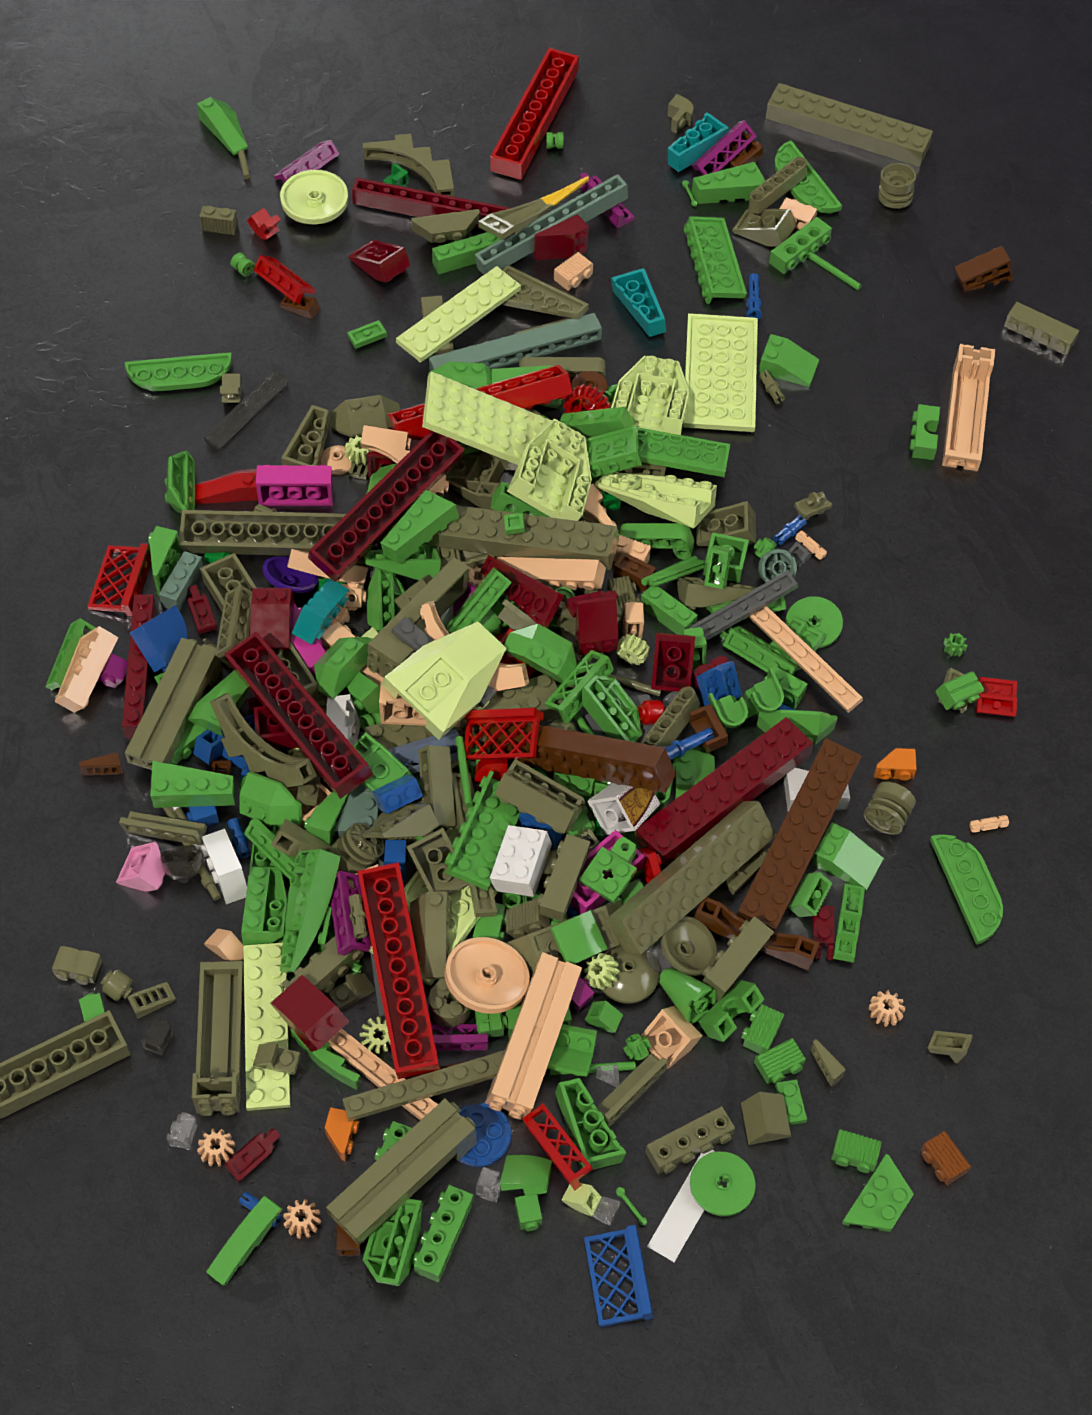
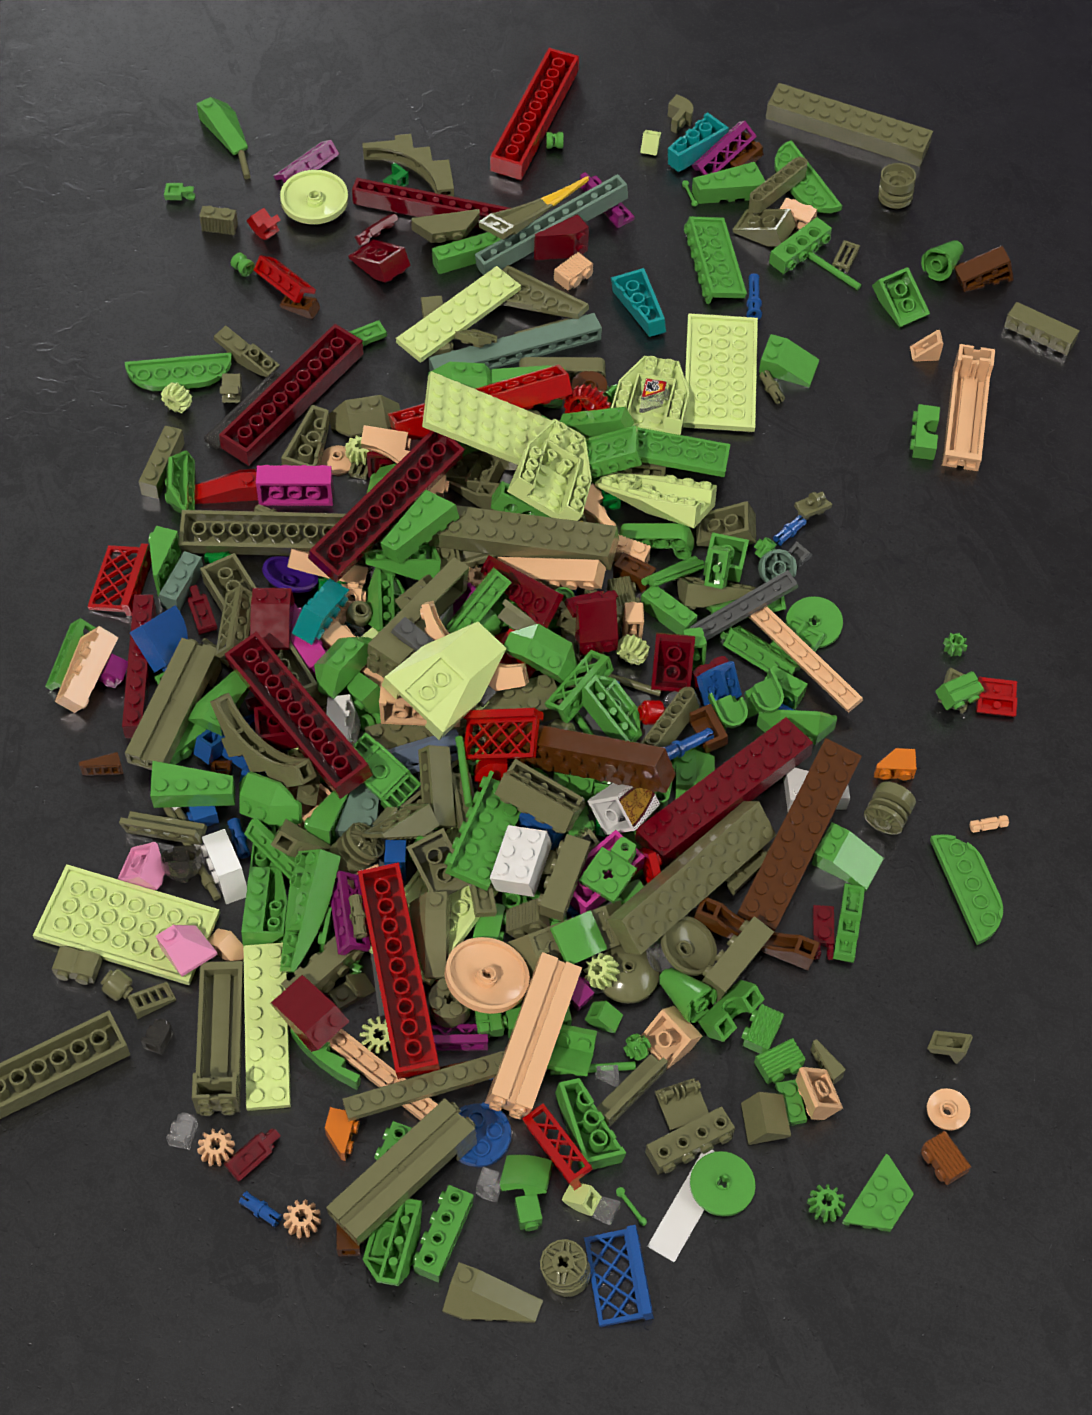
(91, 1006): bright green brick -> none
(119, 920): none -> yellowish green plate
(153, 477): none -> olive brick
(176, 191): none -> bright green plate
(176, 397): none -> yellowish green gear
(185, 947): none -> bright pink slope
(243, 1240): bright green slope -> none
(247, 355): none -> olive slope
(277, 1059): olive slope -> none
(291, 394): none -> dark red brick
(359, 613): none -> olive head
(375, 229): none -> dark red hinge
(397, 793): blue brick -> none
(476, 337): none -> olive plate
(484, 1297): none -> olive wedge
(514, 523): bright green plate -> none
(567, 1280): none -> olive wheel
(650, 142): none -> yellowish green brick
(653, 395): none -> slope
(681, 1103): none -> olive hinge
(810, 895): bright green brick -> none
(811, 545): light nougat axle -> none
(818, 1093): none -> light nougat slope
(827, 1195): none -> bright green gear
(842, 264): none -> olive tile
(856, 1151): bright green brick -> none
(891, 1015): light nougat gear -> none
(901, 297): none -> bright green slope
(928, 348): none -> light nougat slope
(942, 259): none -> bright green cone
(952, 1101): none -> light nougat dish

